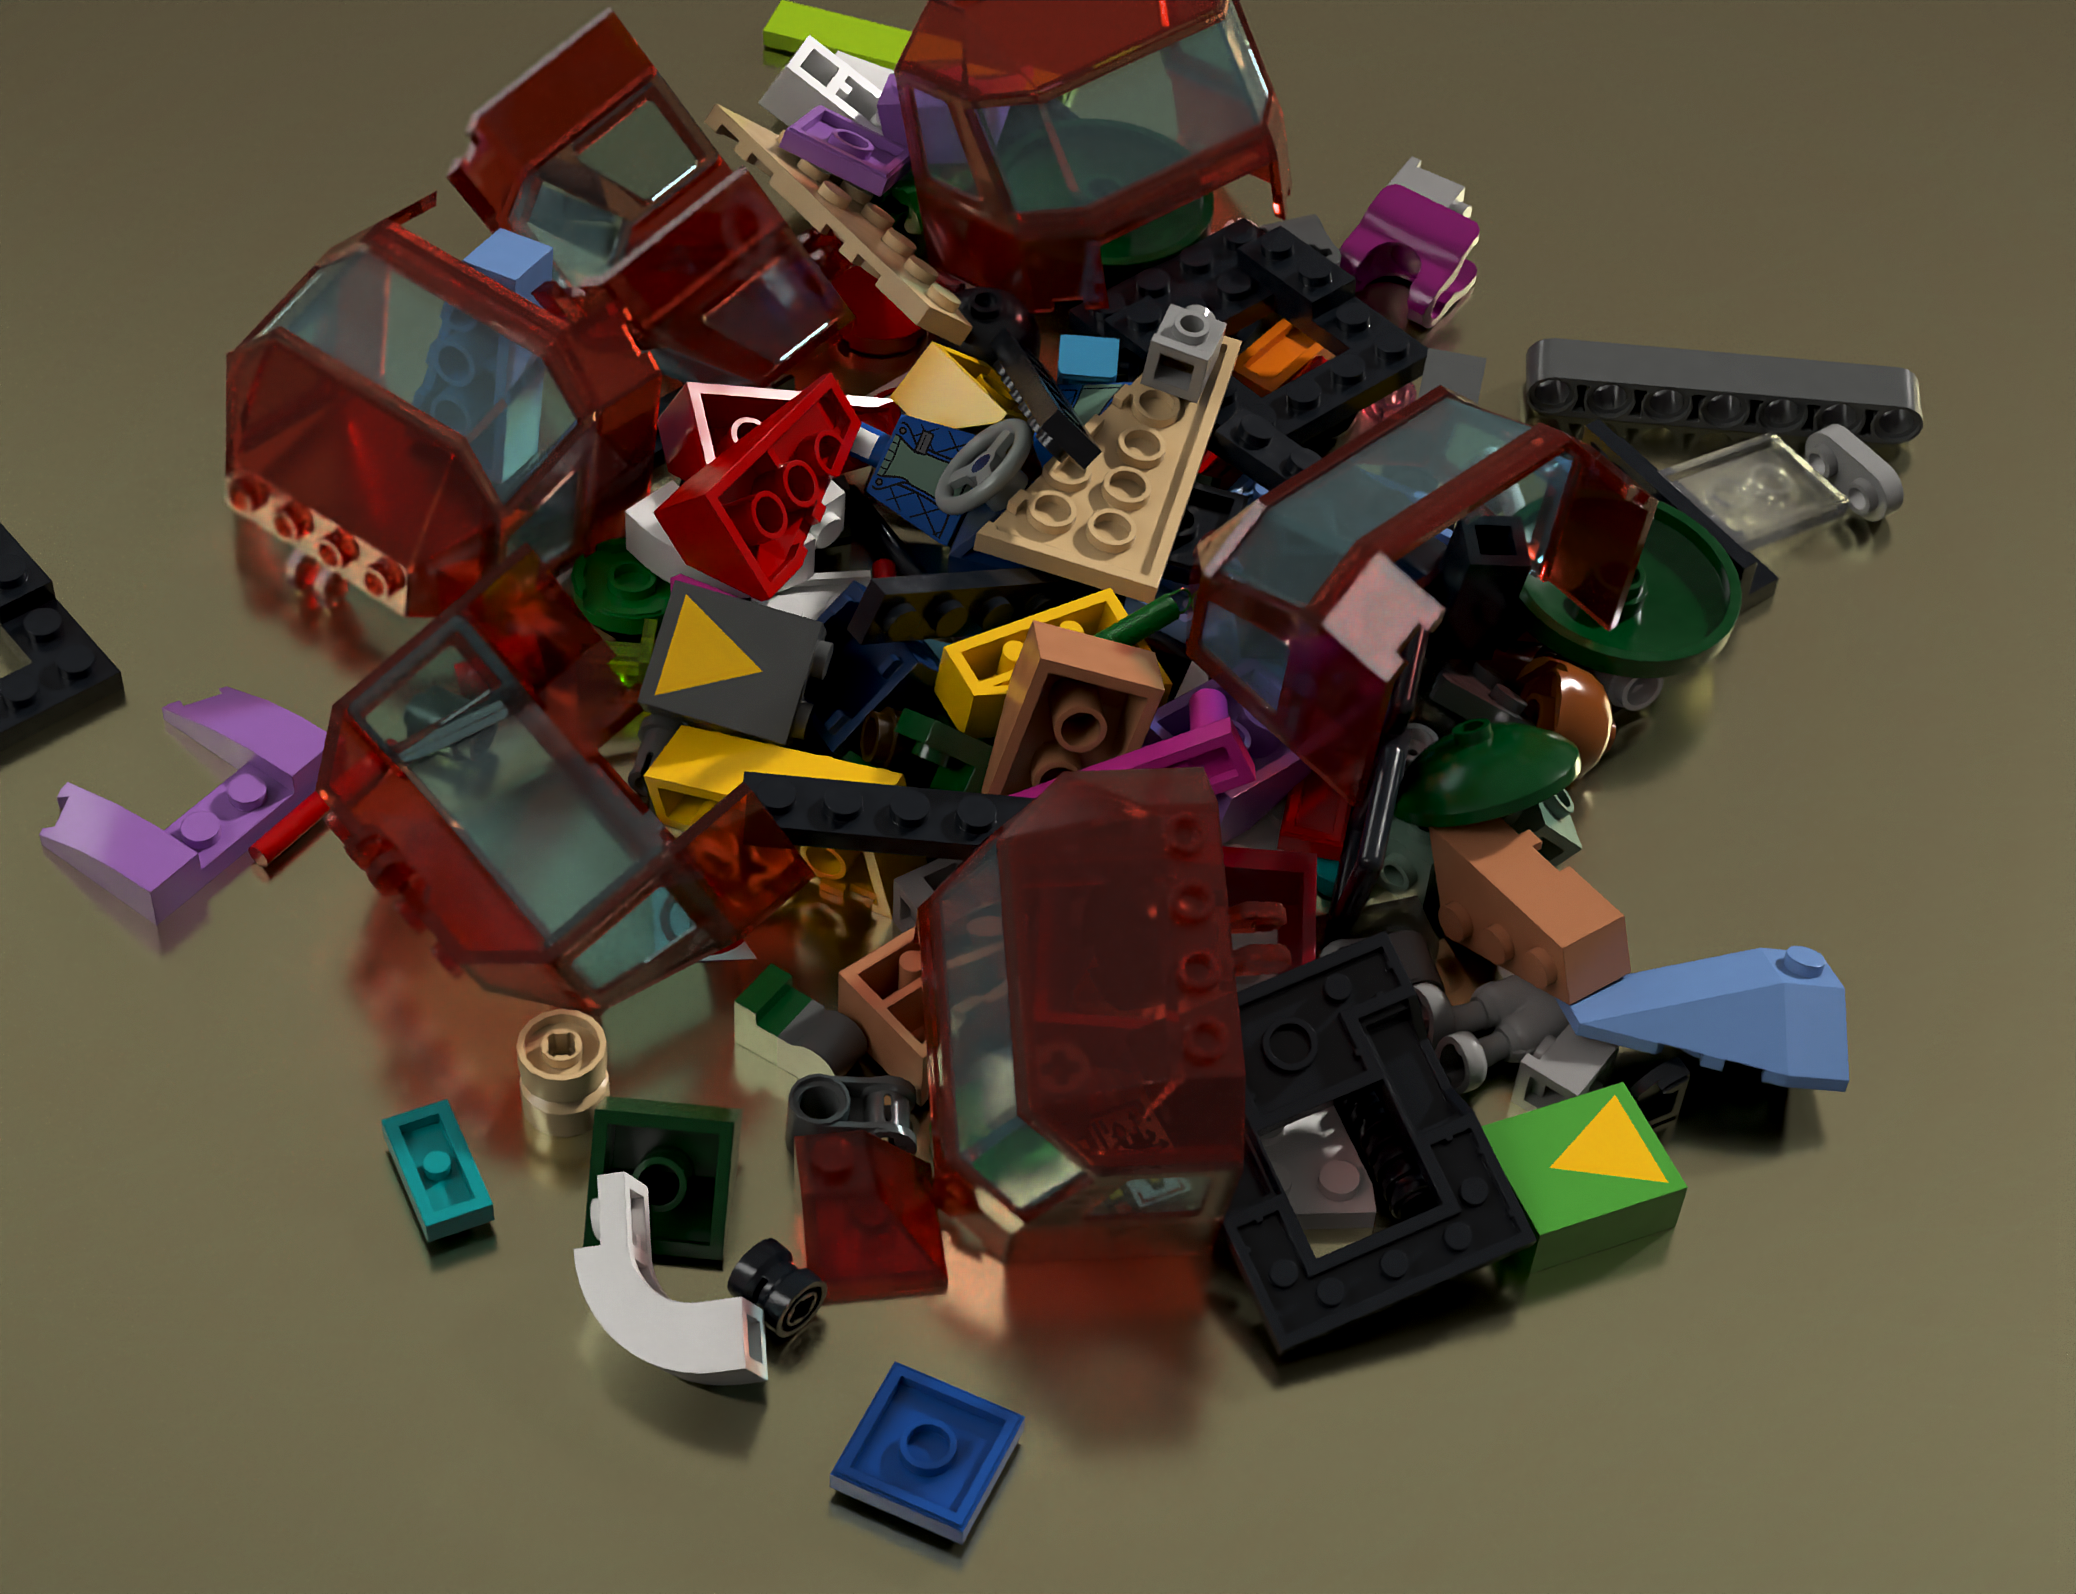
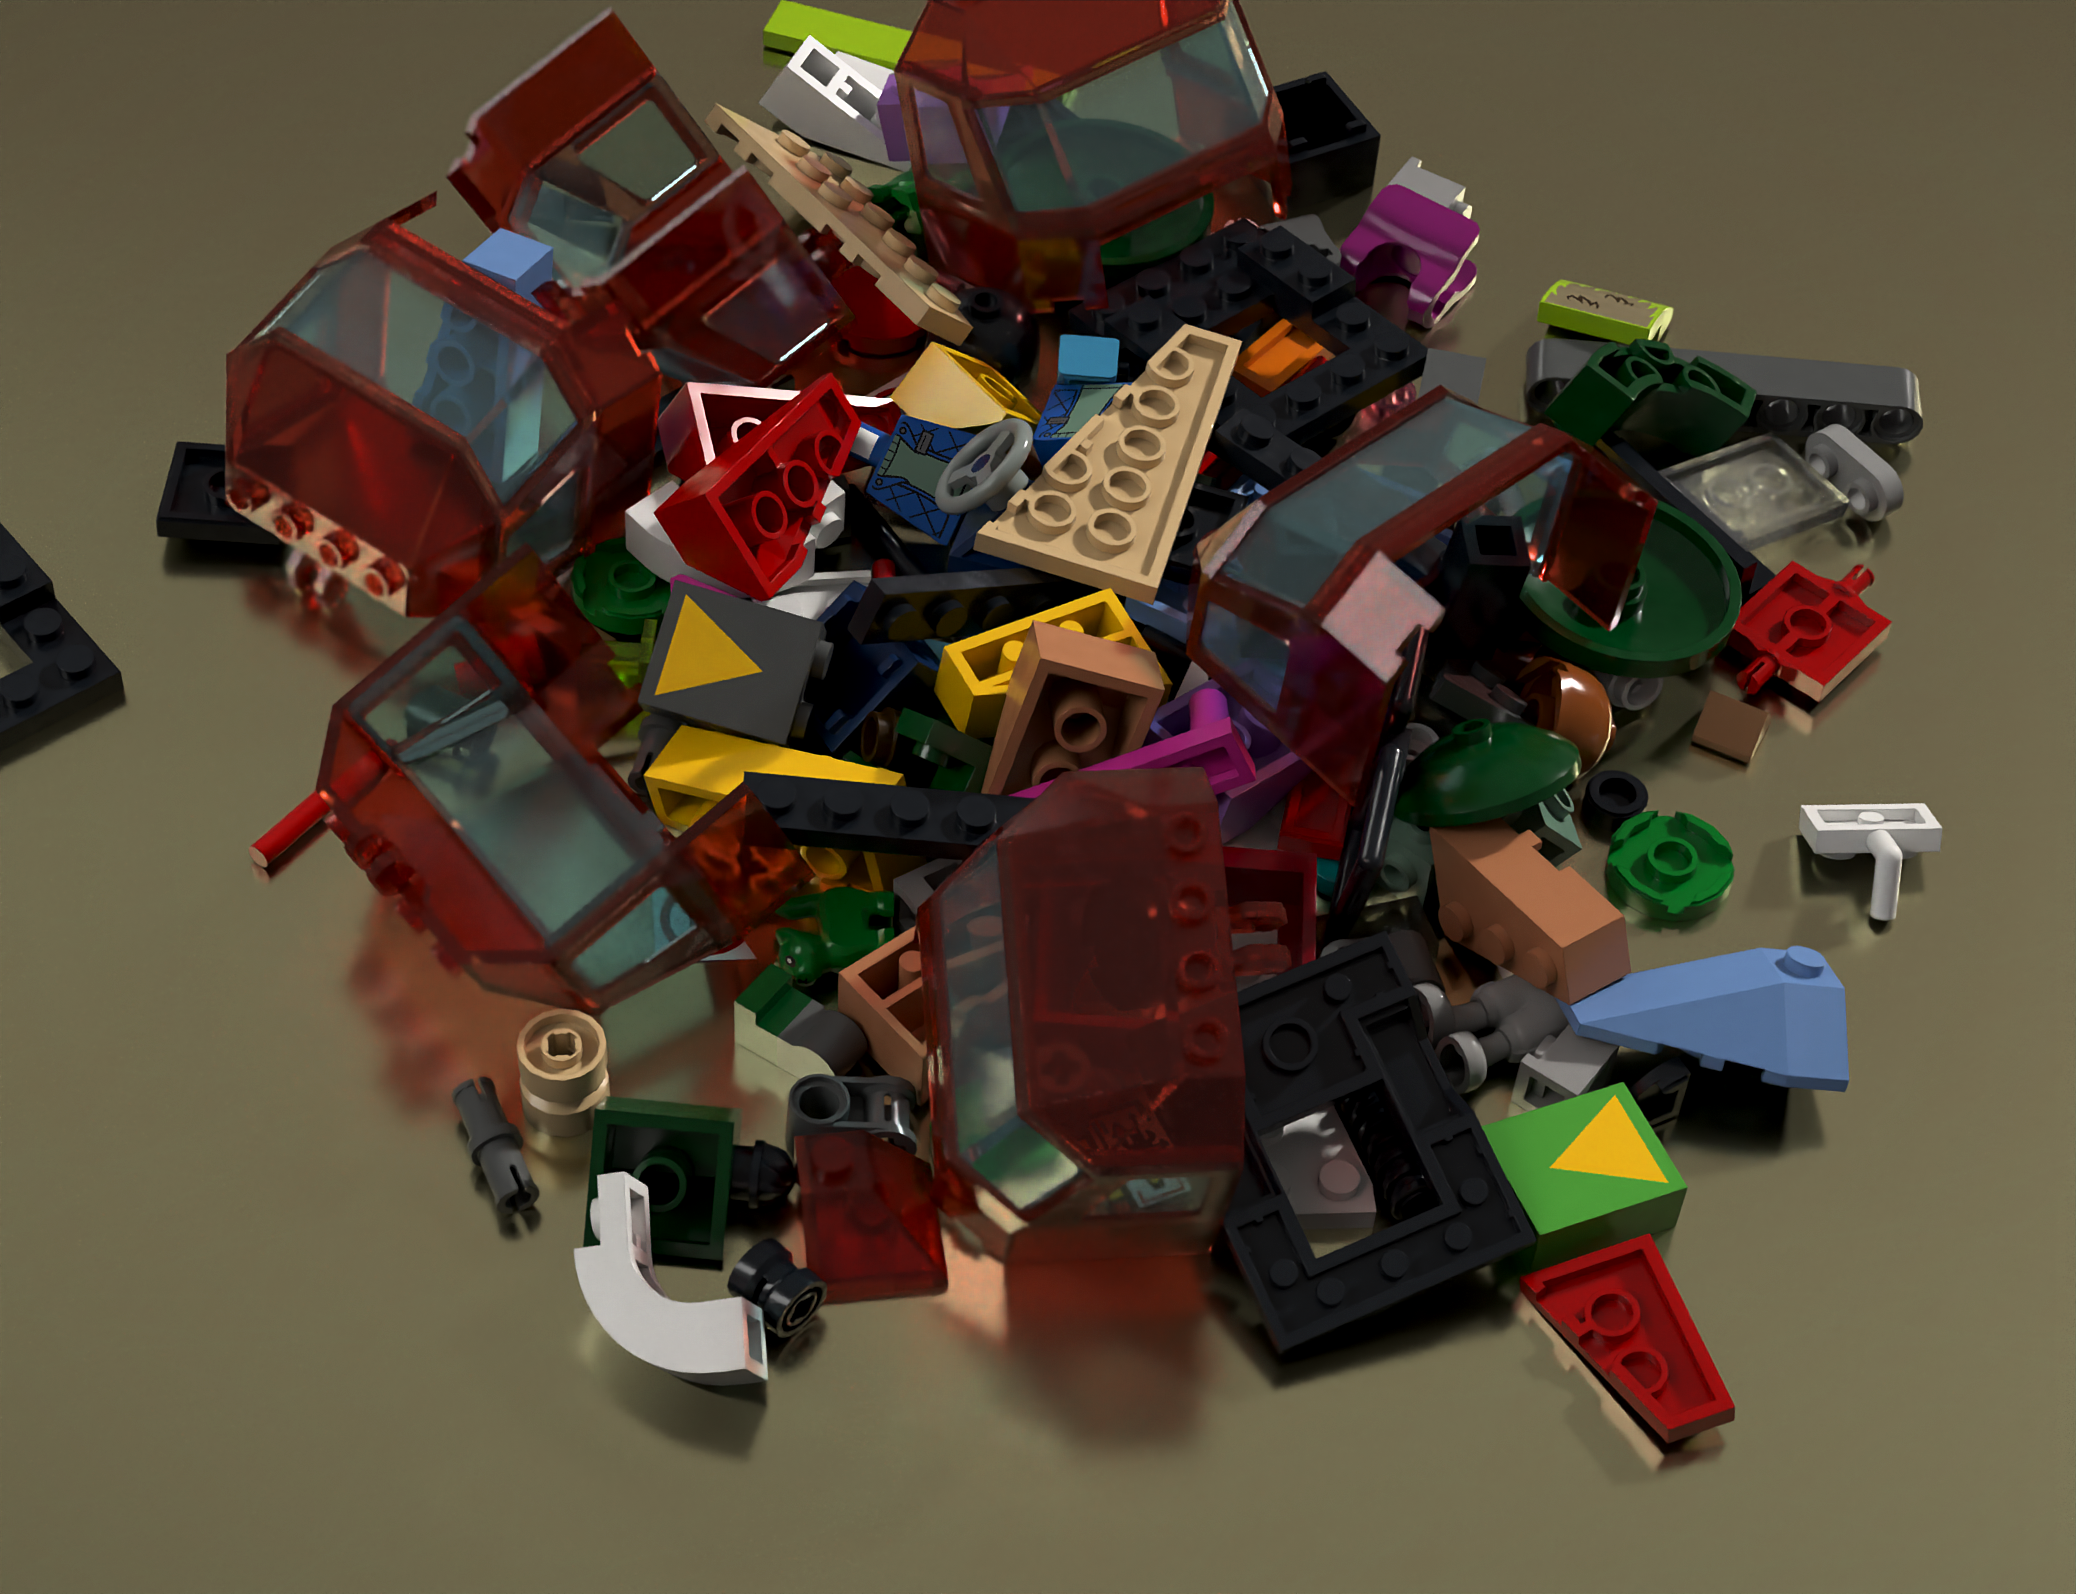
(161, 869): medium lavender wedge -> none
(195, 500): none -> black plate
(437, 1170): teal plate -> none
(495, 1145): none -> dark grey pin
(761, 1174): none -> black plate
(847, 150): medium lavender tile -> none
(848, 928): none -> green animal
(927, 1452): blue plate -> none
(1042, 401): black plate -> none
(1145, 620): green piece -> none
(1190, 337): light grey brick -> none
(1327, 140): none -> black container
(1603, 313): none -> slope
(1613, 798): none -> black tile
(1636, 1333): none -> red wing
(1654, 394): none -> dark green brick
(1670, 866): none -> green tile
(1731, 726): none -> medium nougat slope
(1807, 630): none -> red plate
(1884, 830): none -> white plate

